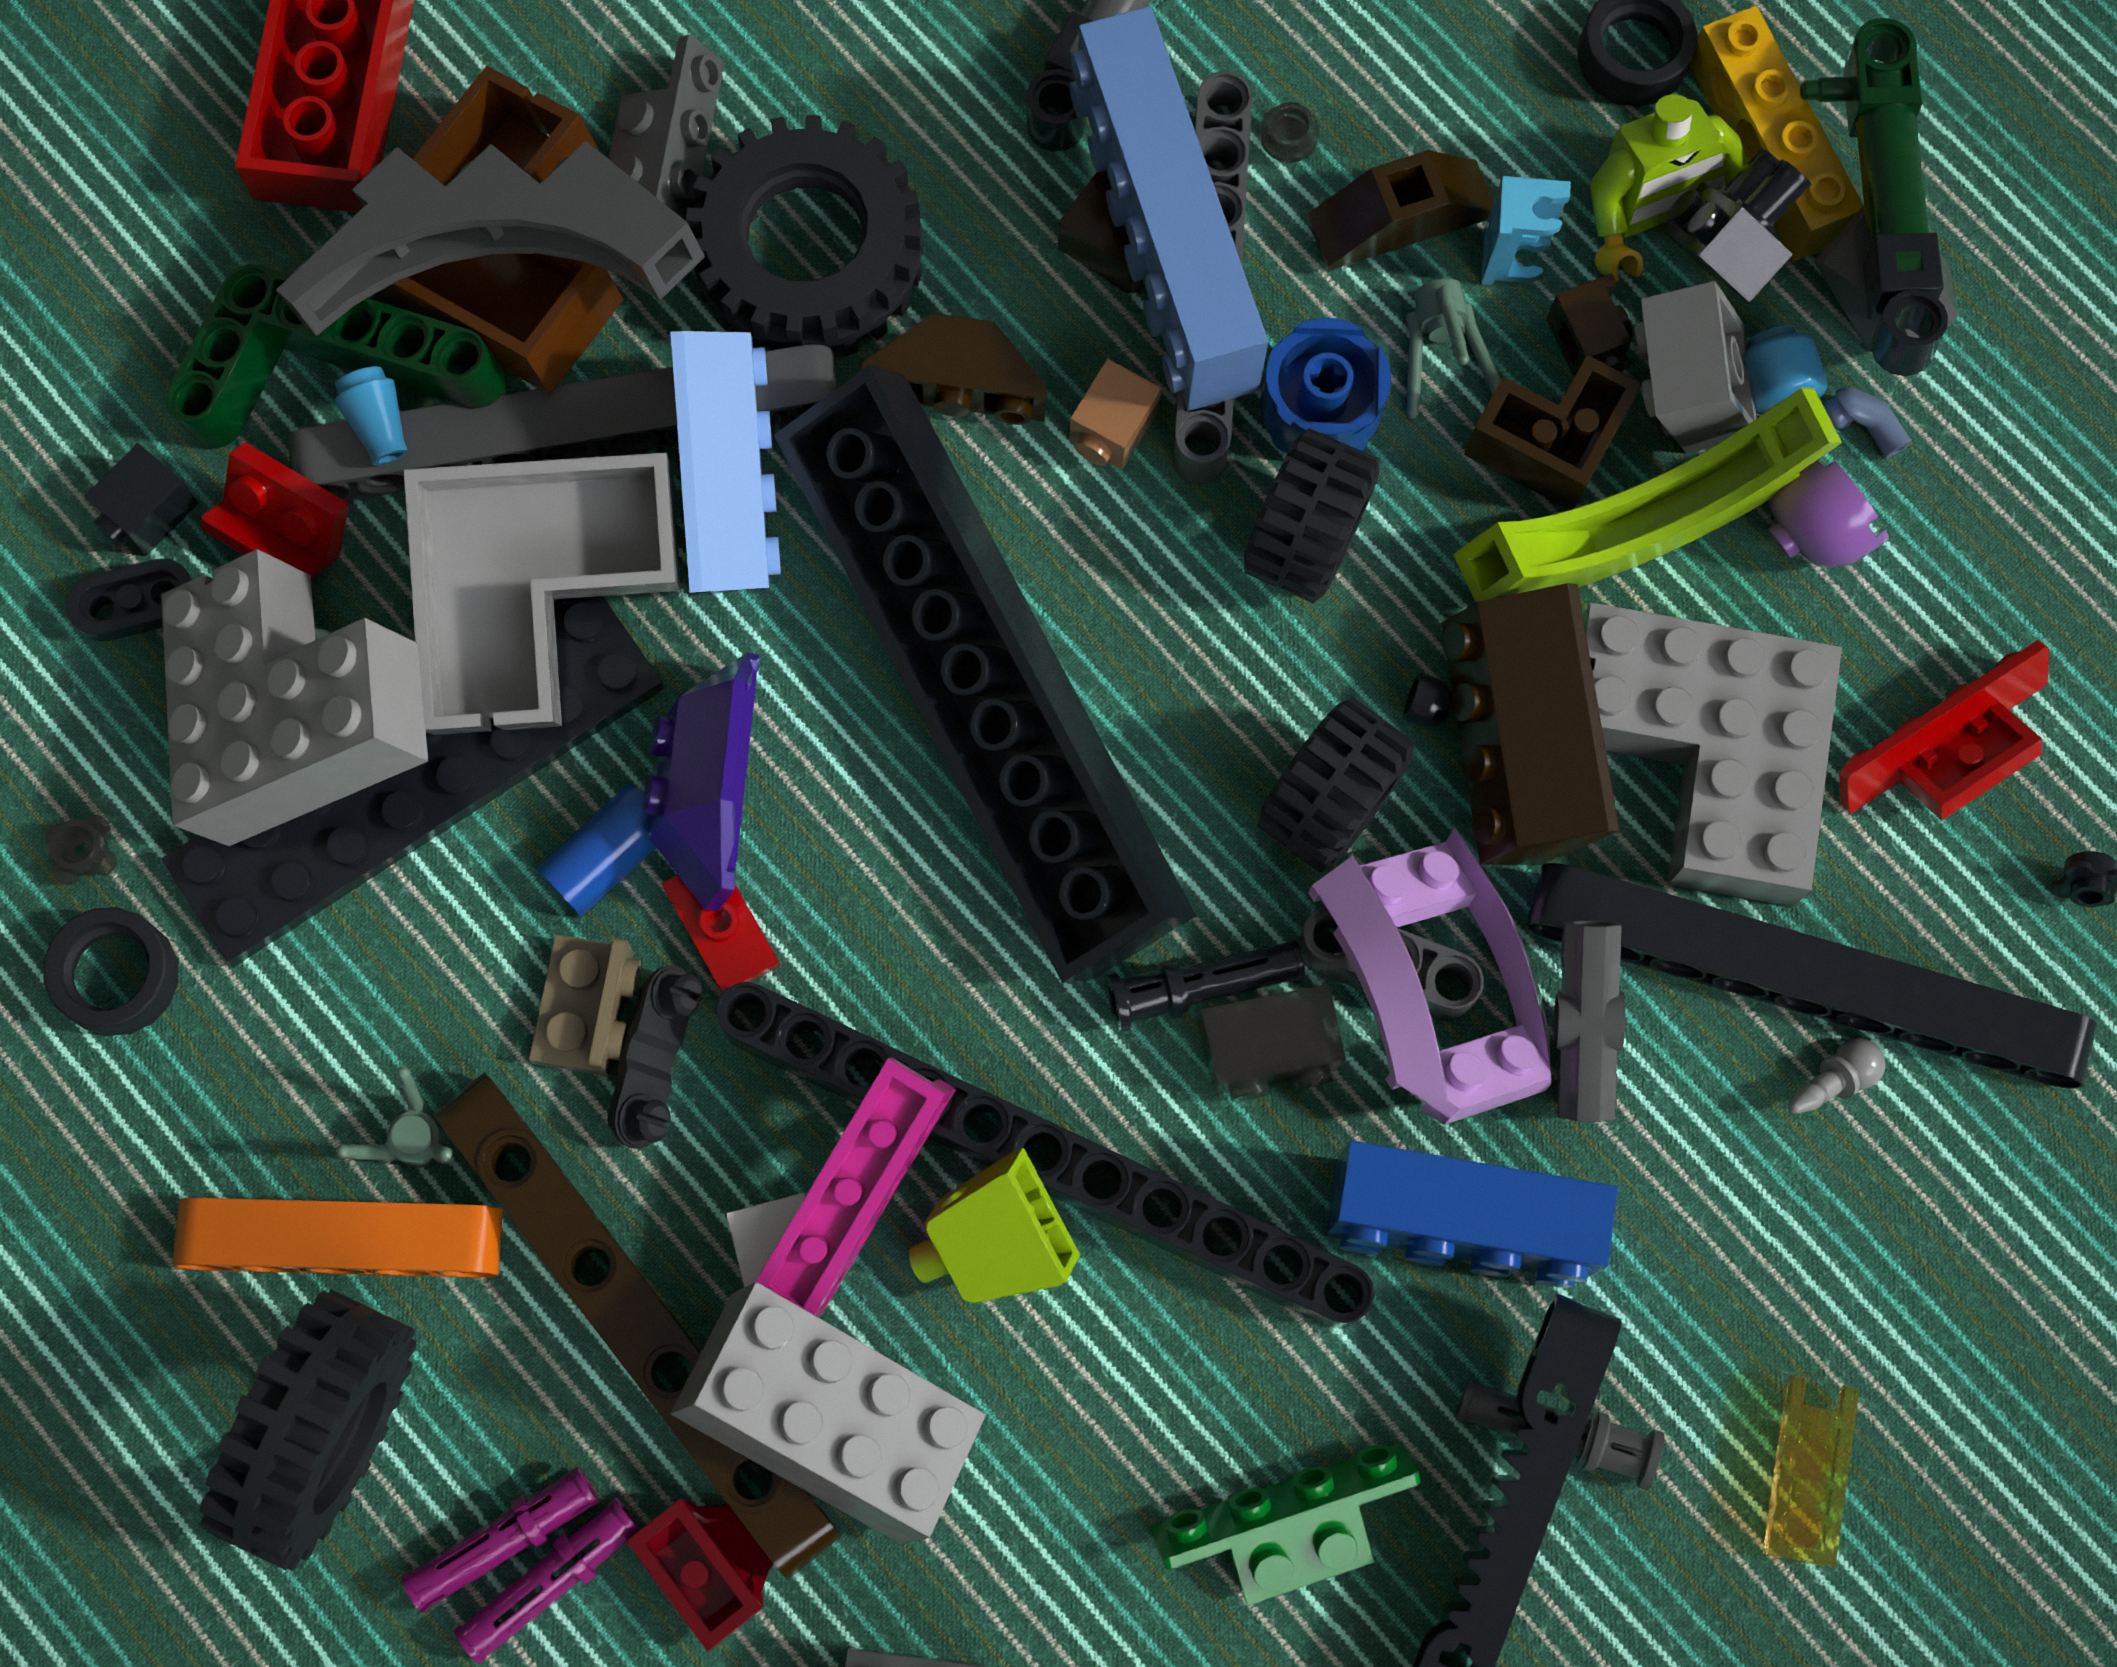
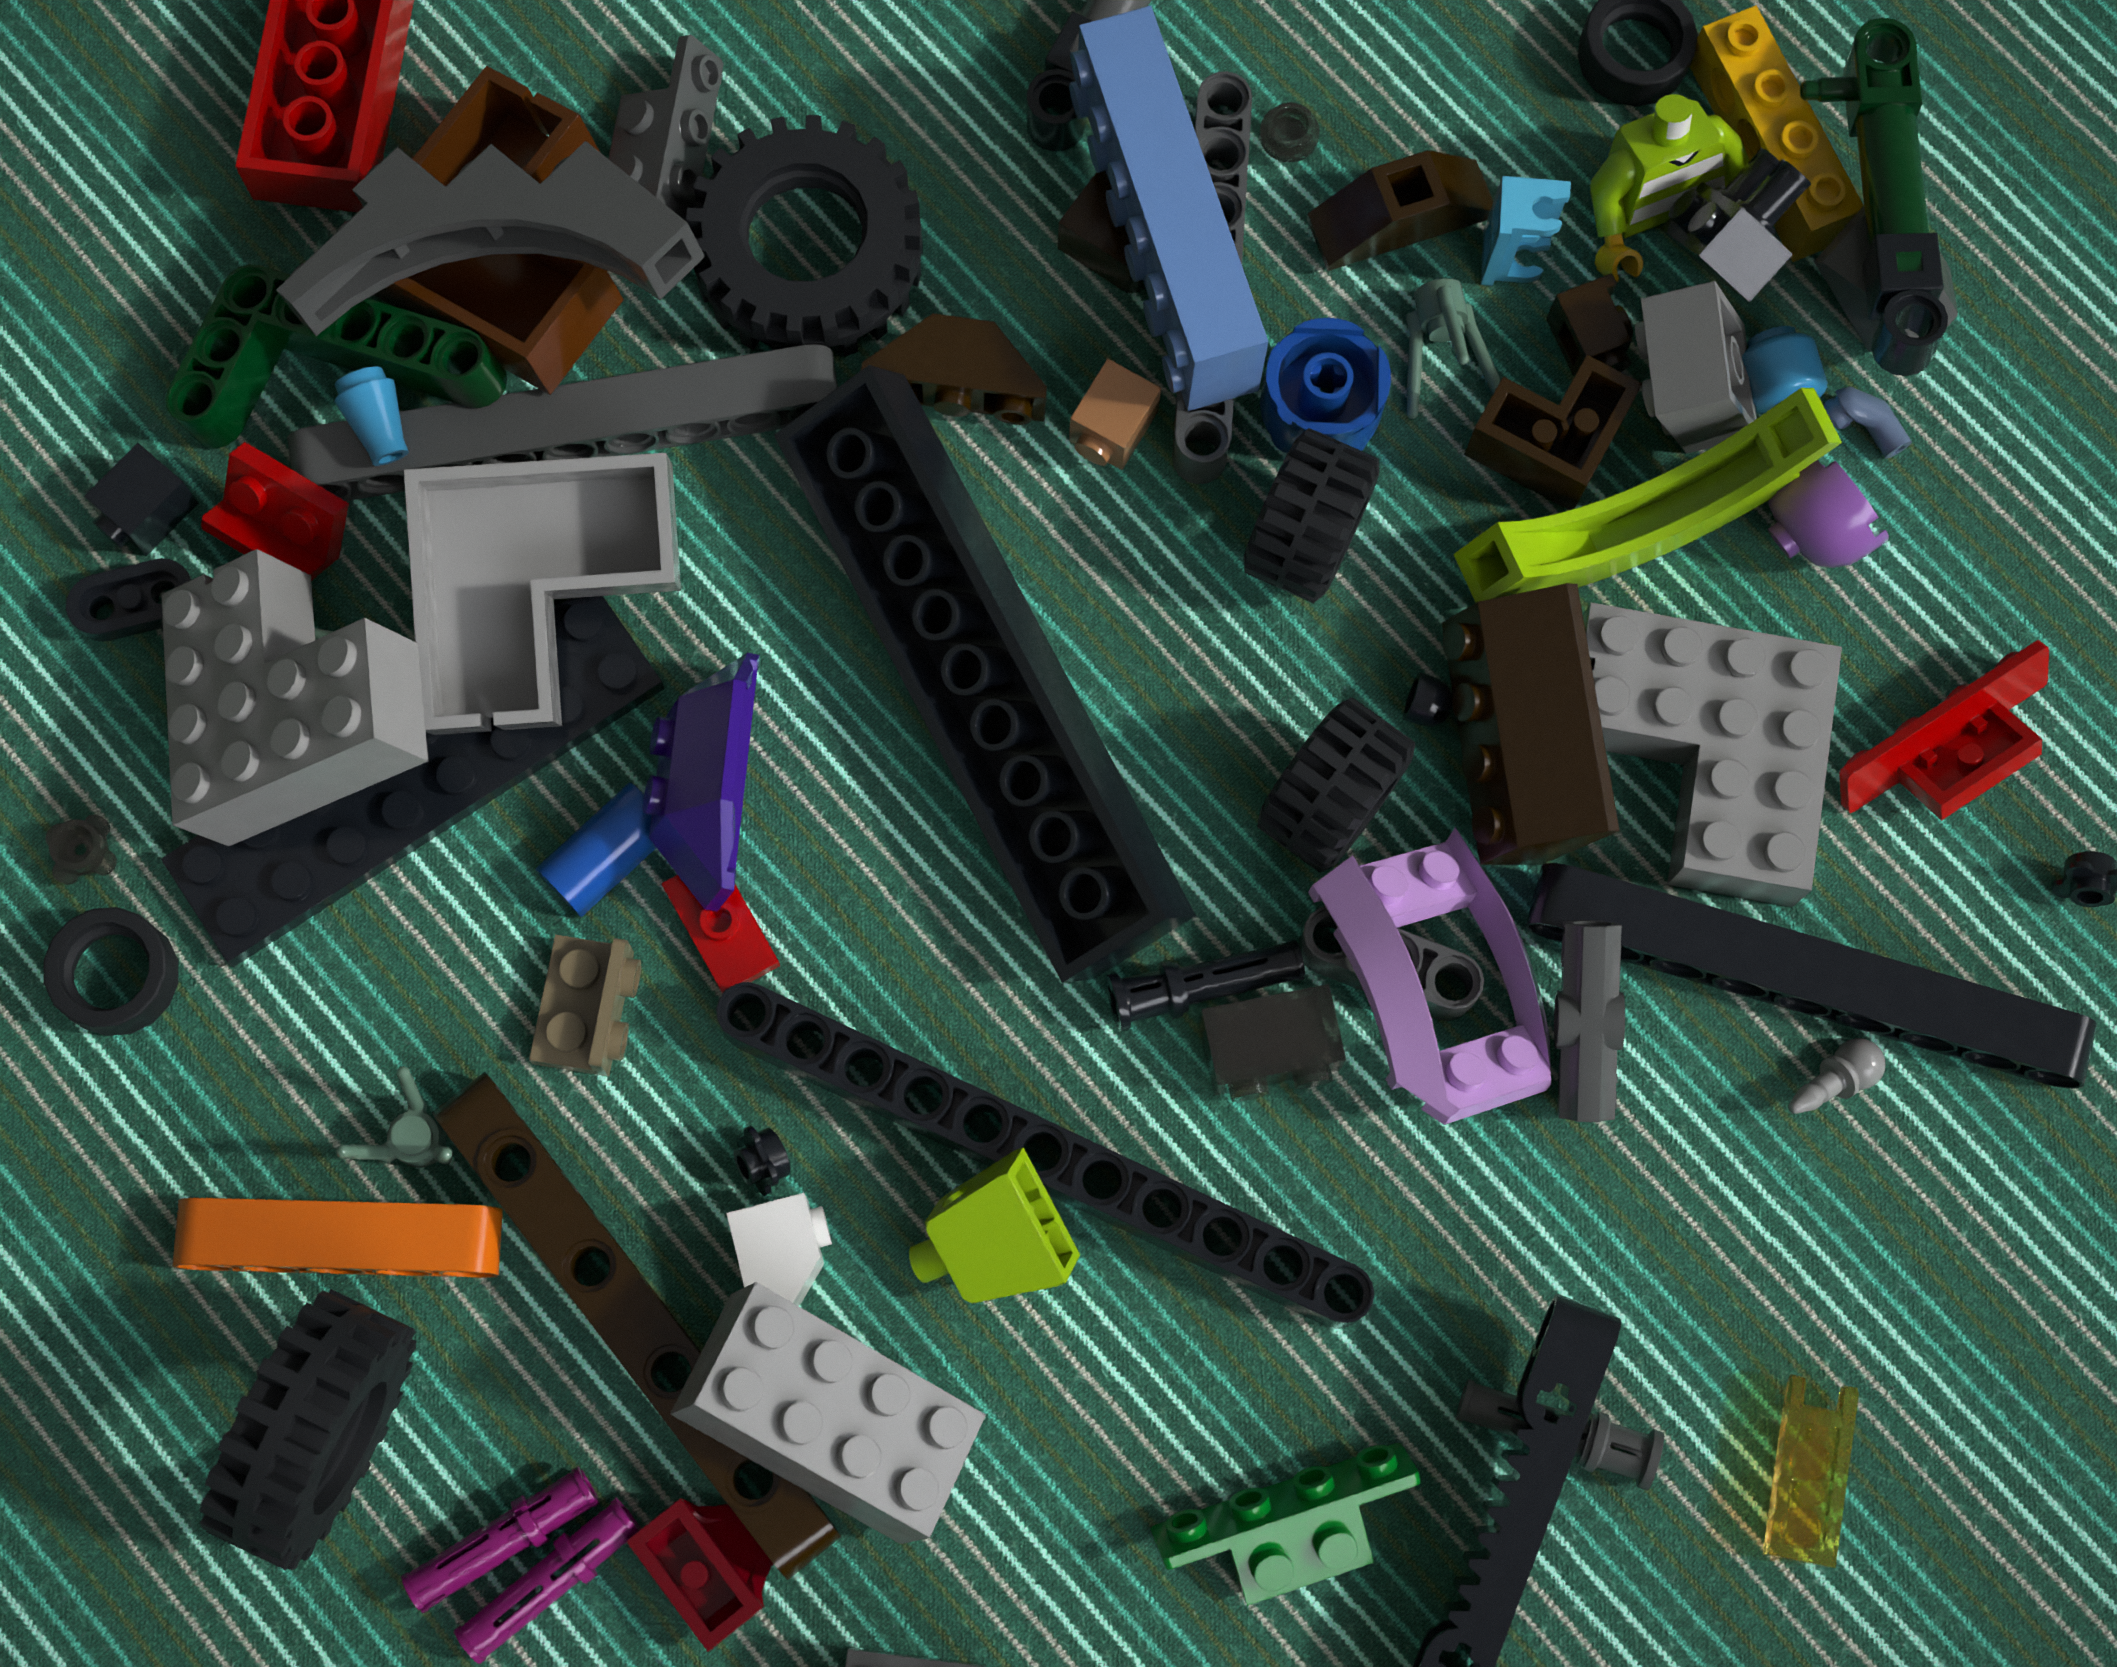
(647, 1056): black piece -> none
(722, 460): light blue slope -> none
(761, 1159): none -> black plate
(855, 1186): dark pink fence -> none
(1471, 1213): blue brick -> none

